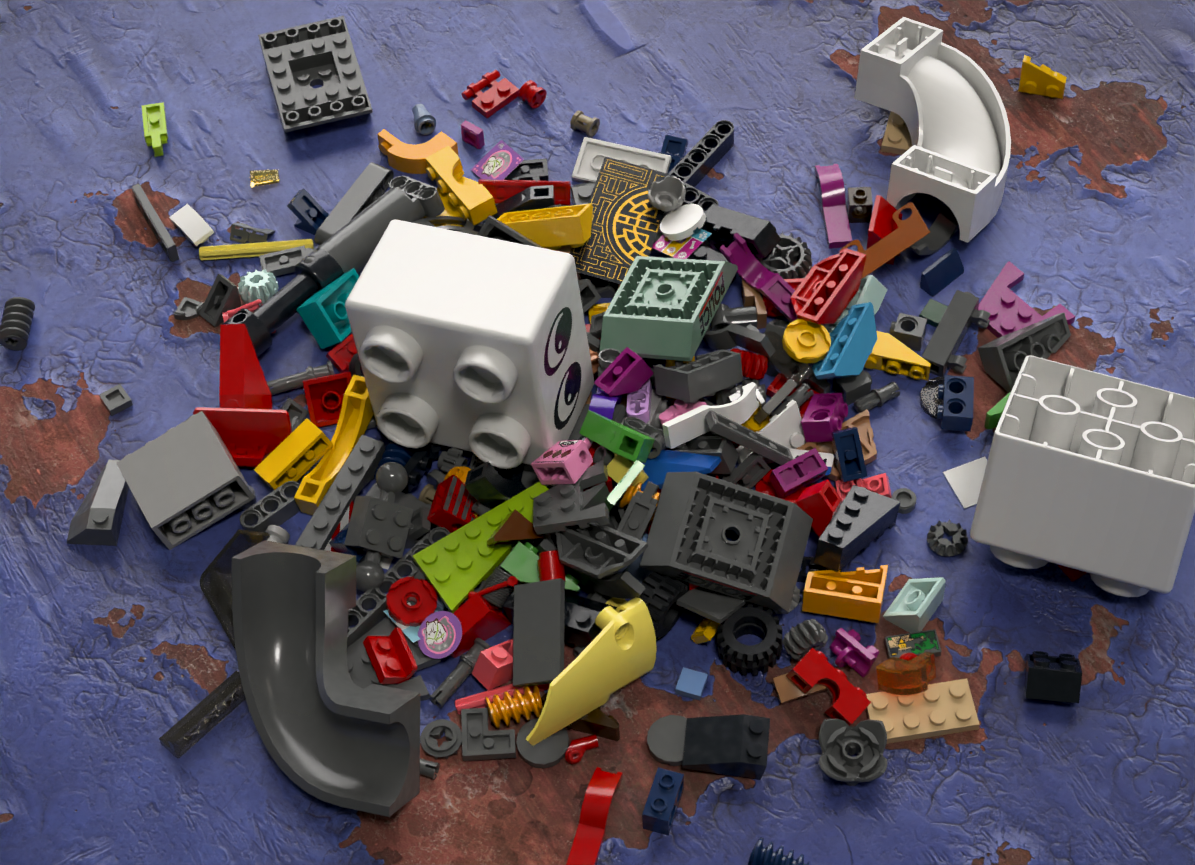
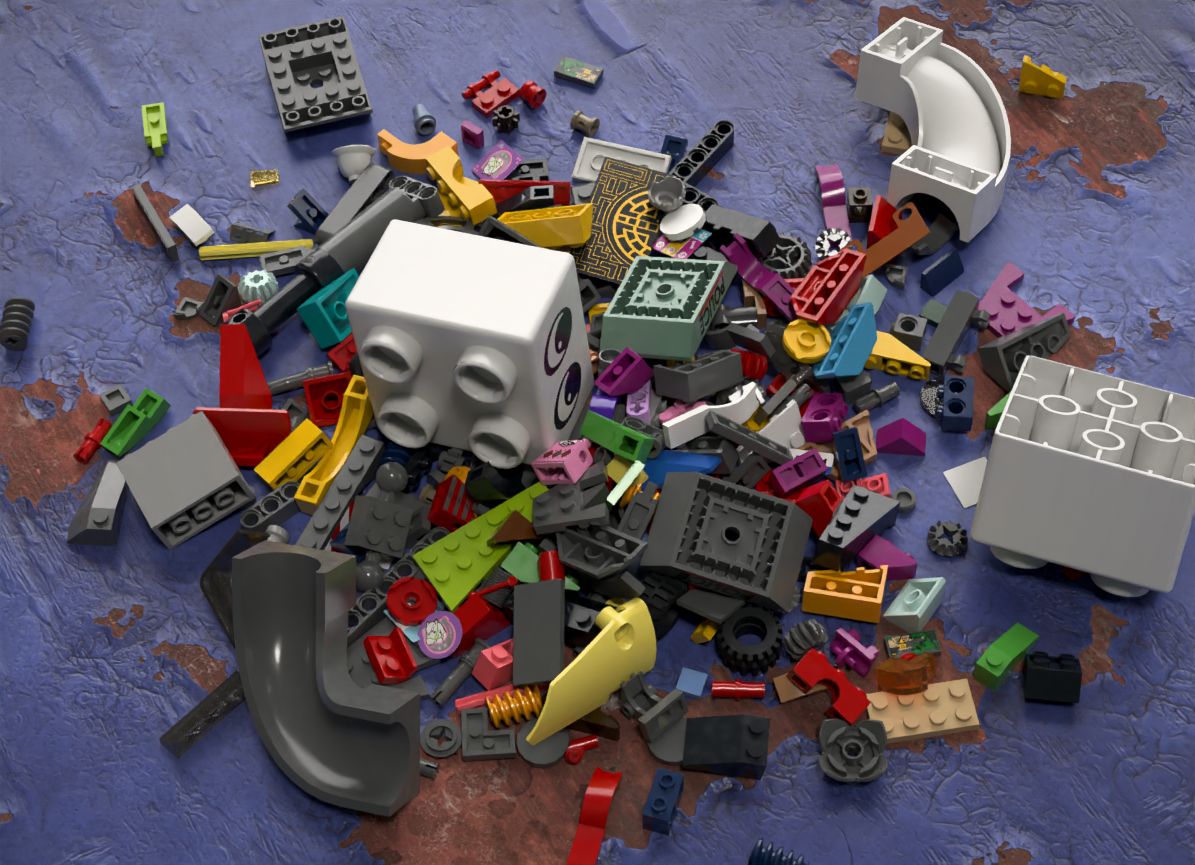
(93, 441): none -> red pin
(135, 422): none -> bright green slope
(353, 160): none -> white hat
(505, 119): none -> dark brown gear
(578, 72): none -> tile
(639, 697): none -> dark grey tile
(737, 689): none -> red pin
(822, 244): none -> gear
(883, 552): none -> magenta slope
(896, 275): none -> dark grey tile
(901, 438): none -> magenta slope
(1004, 656): none -> bright green slope

